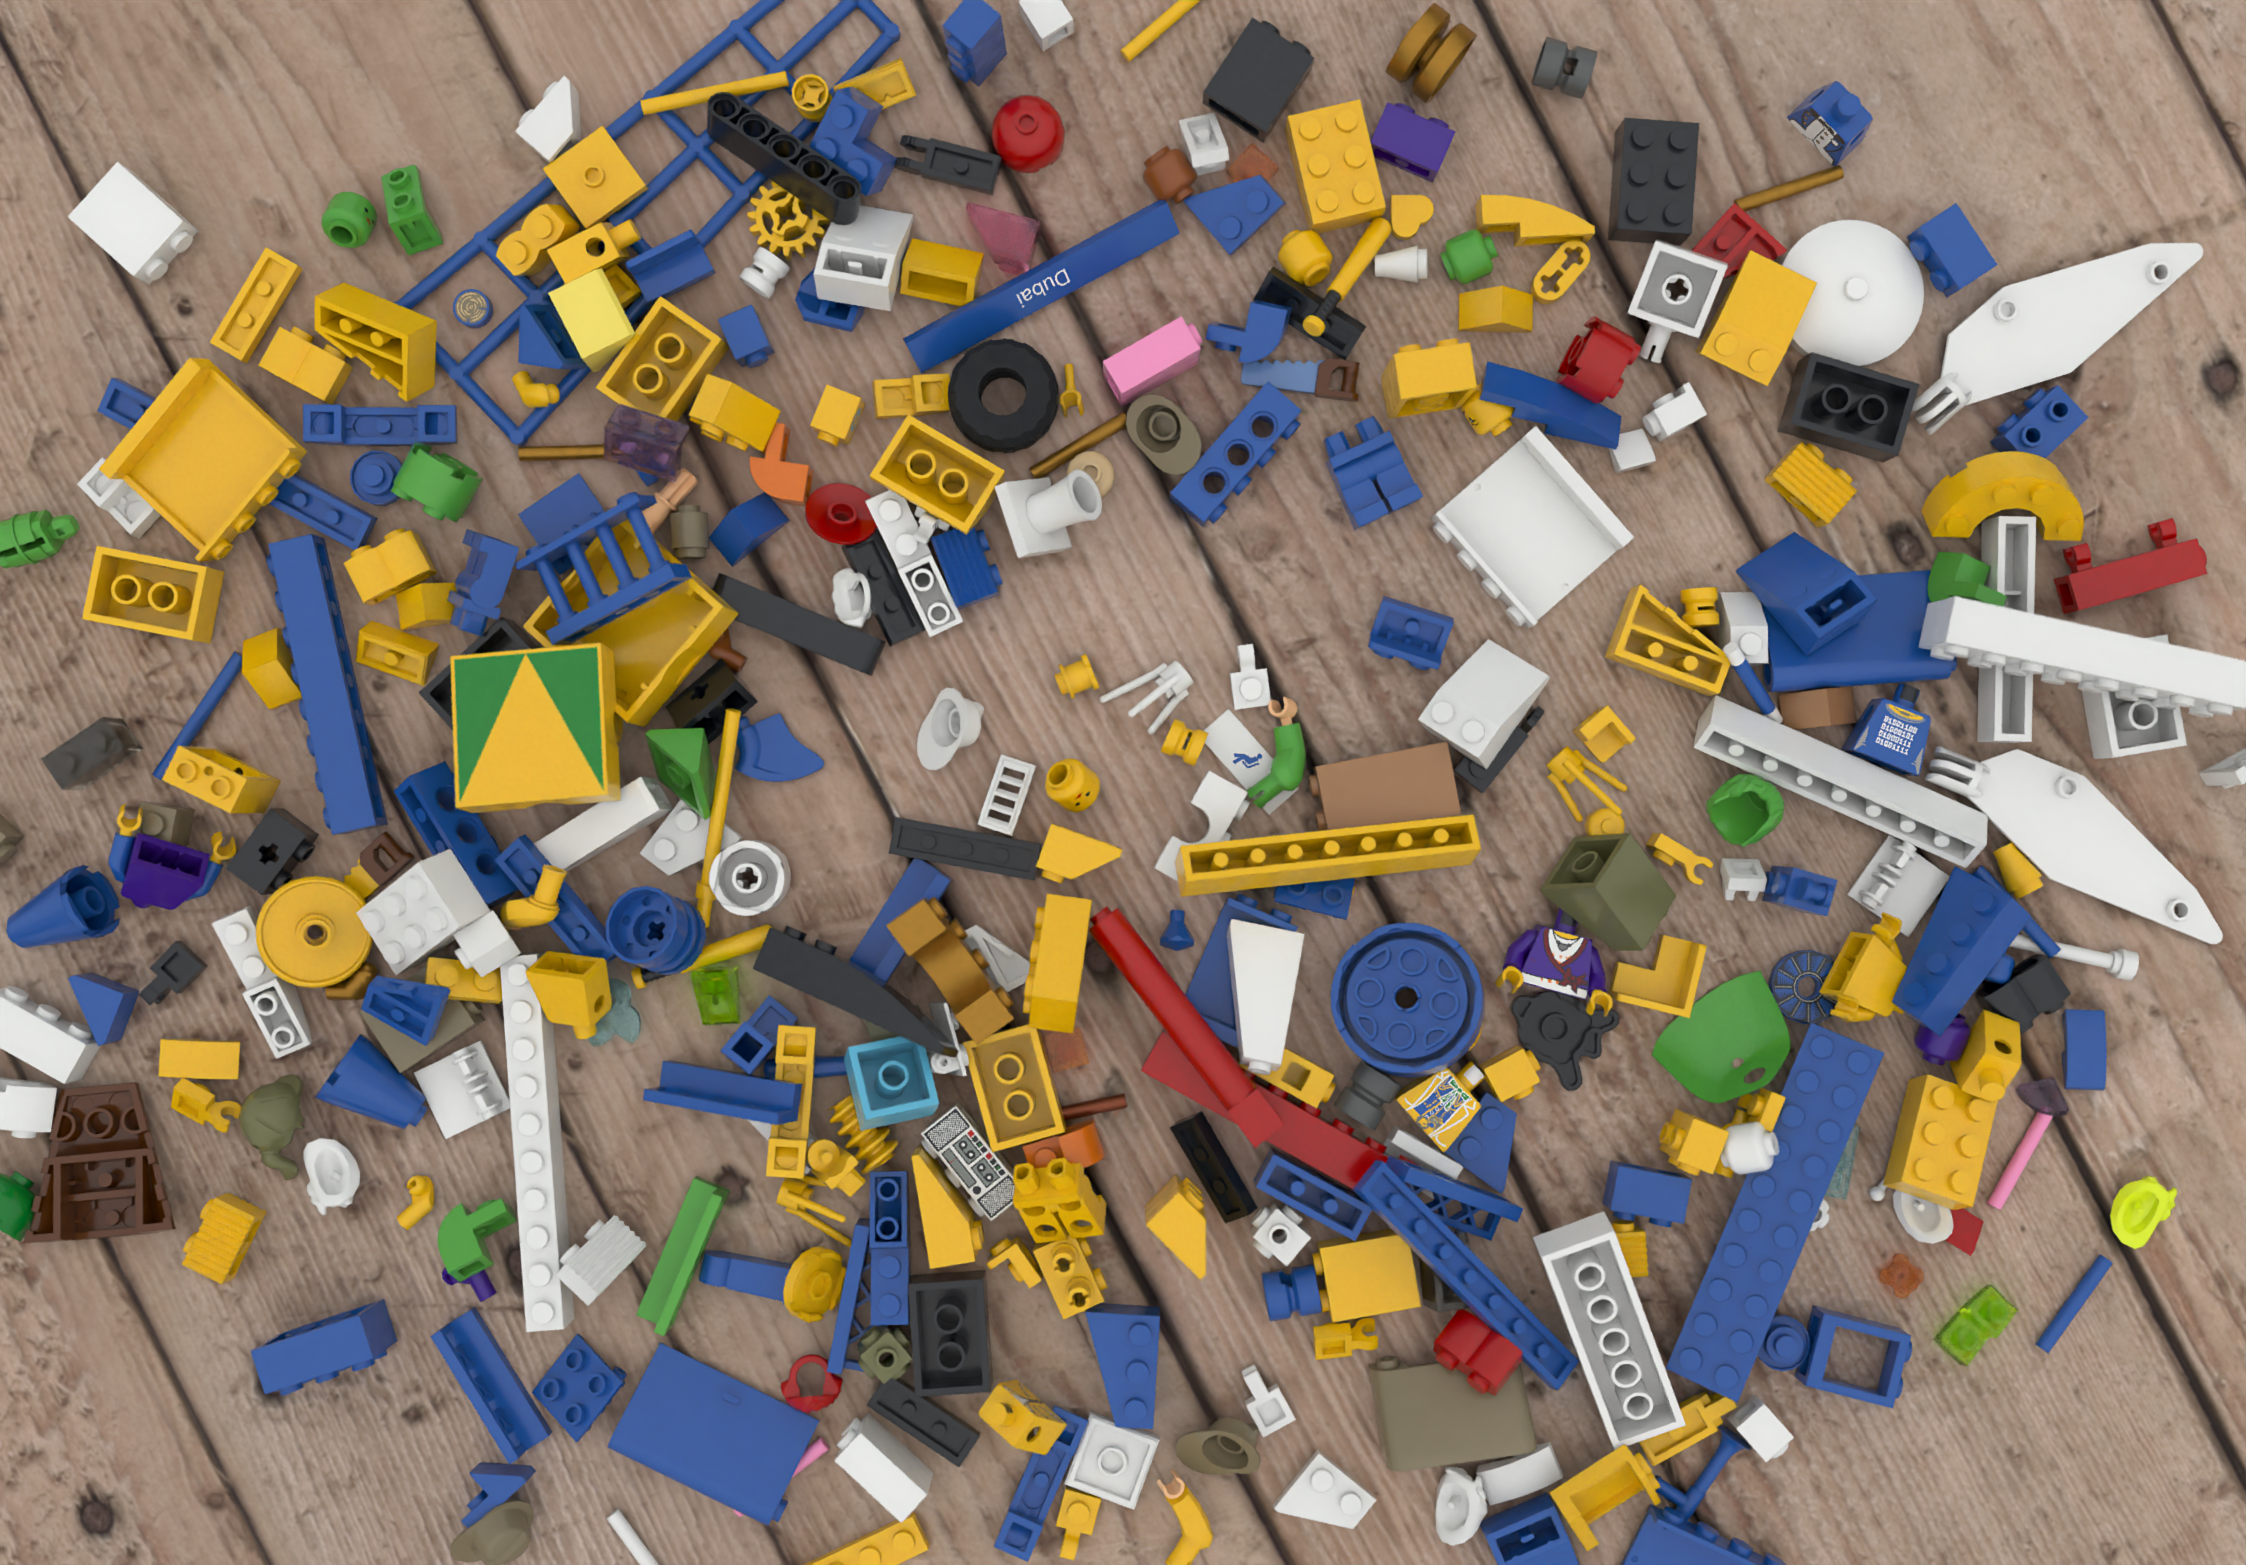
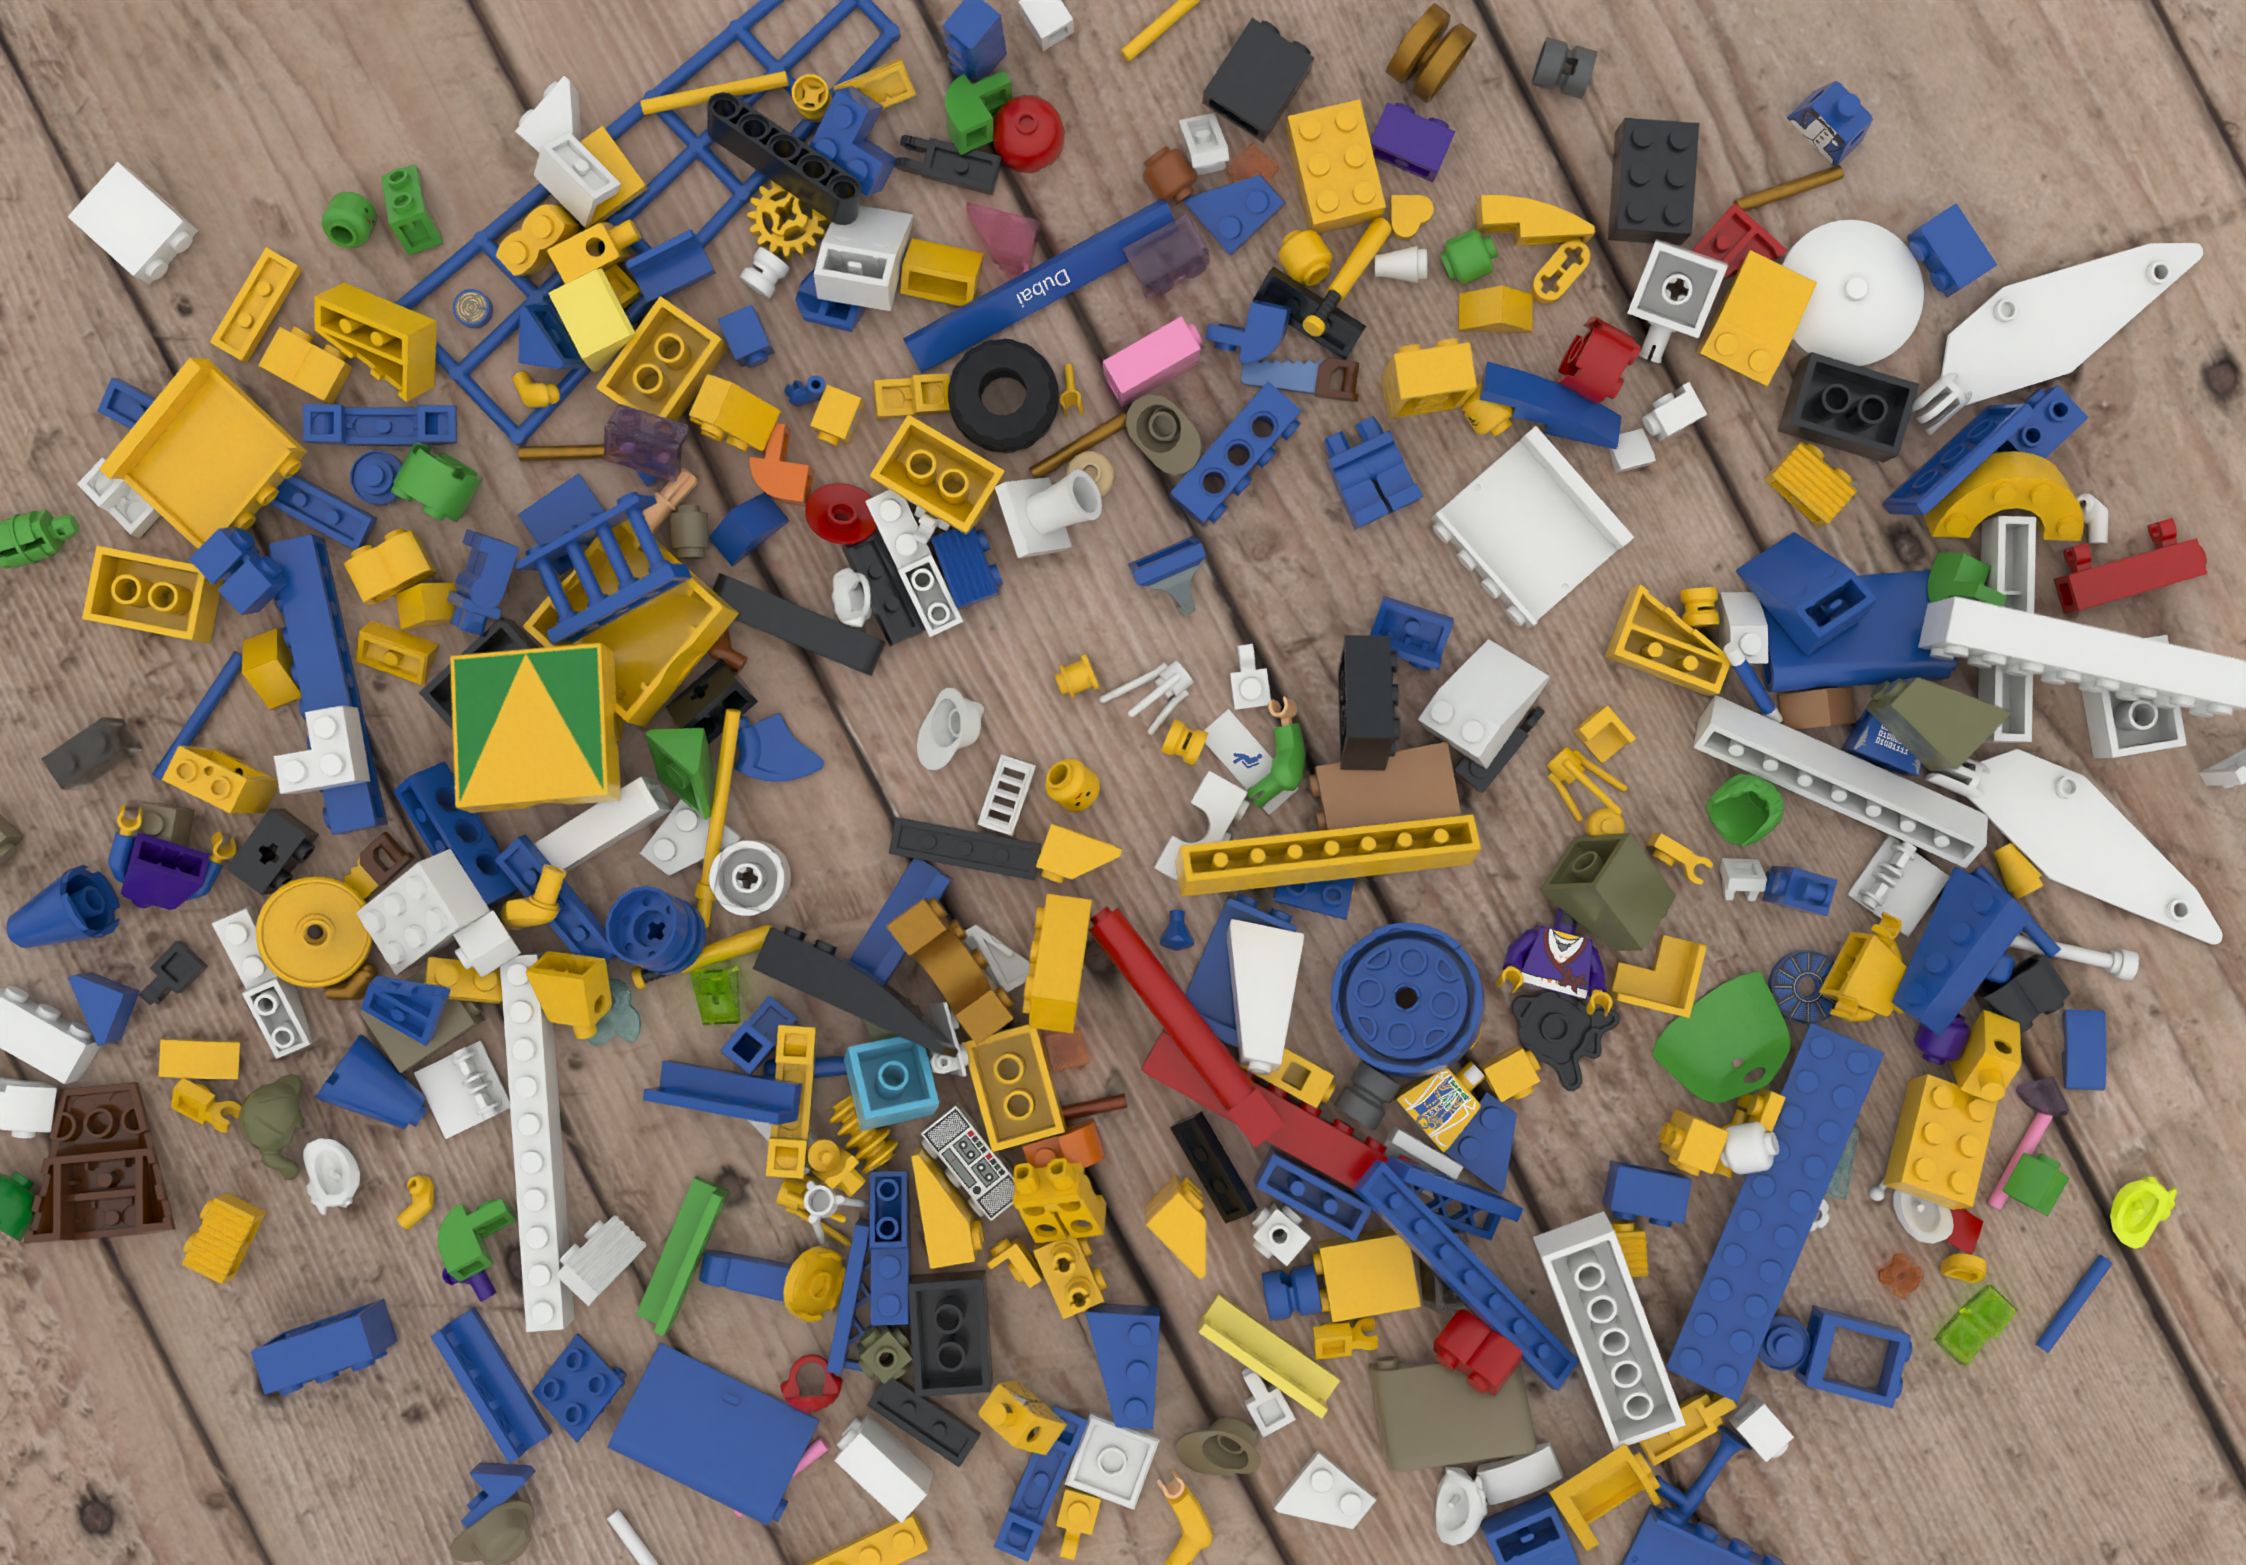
(249, 577): none -> blue piece
(335, 754): none -> white brick
(574, 177): none -> white panel
(802, 396): none -> blue arm
(823, 1203): none -> white plant
(970, 109): none -> bright green brick
(1168, 256): none -> clear purple bracket
(1171, 571): none -> blue piece
(1268, 1354): none -> light yellow fence
(1367, 702): none -> black brick
(1934, 721): none -> olive slope
(1957, 459): none -> blue tile
(1964, 1267): none -> yellow tile
(2036, 1182): none -> bright green brick
(2096, 518): none -> white arm

